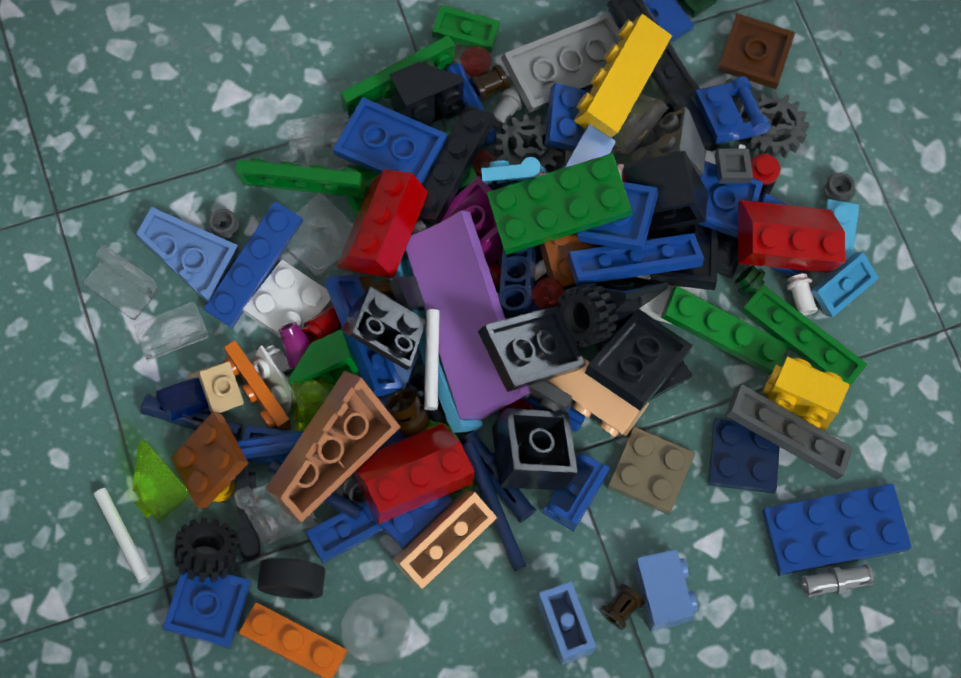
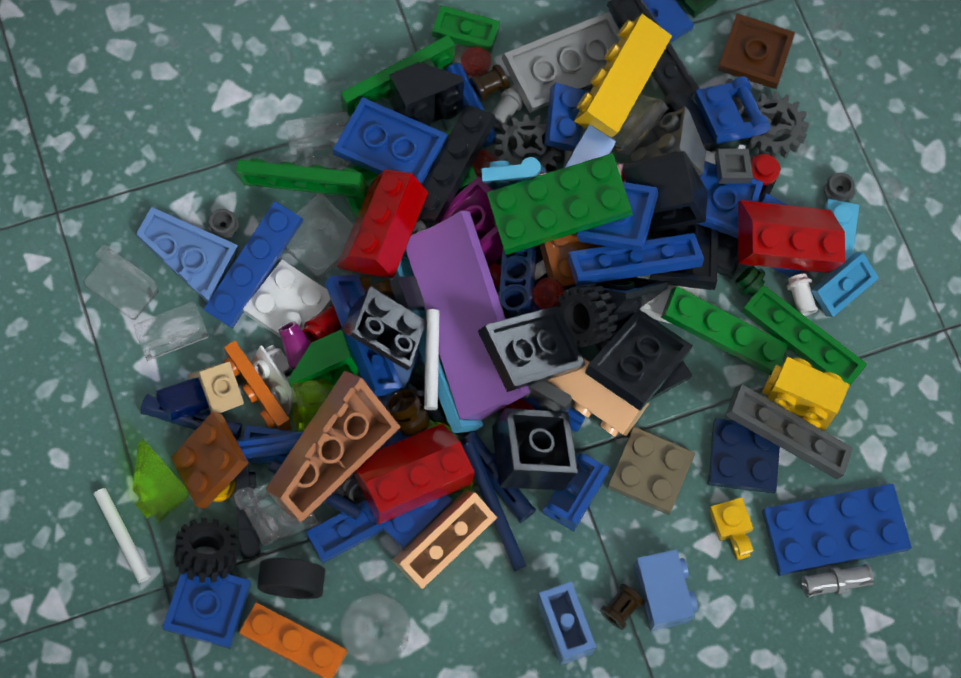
(733, 522): none -> yellow plate

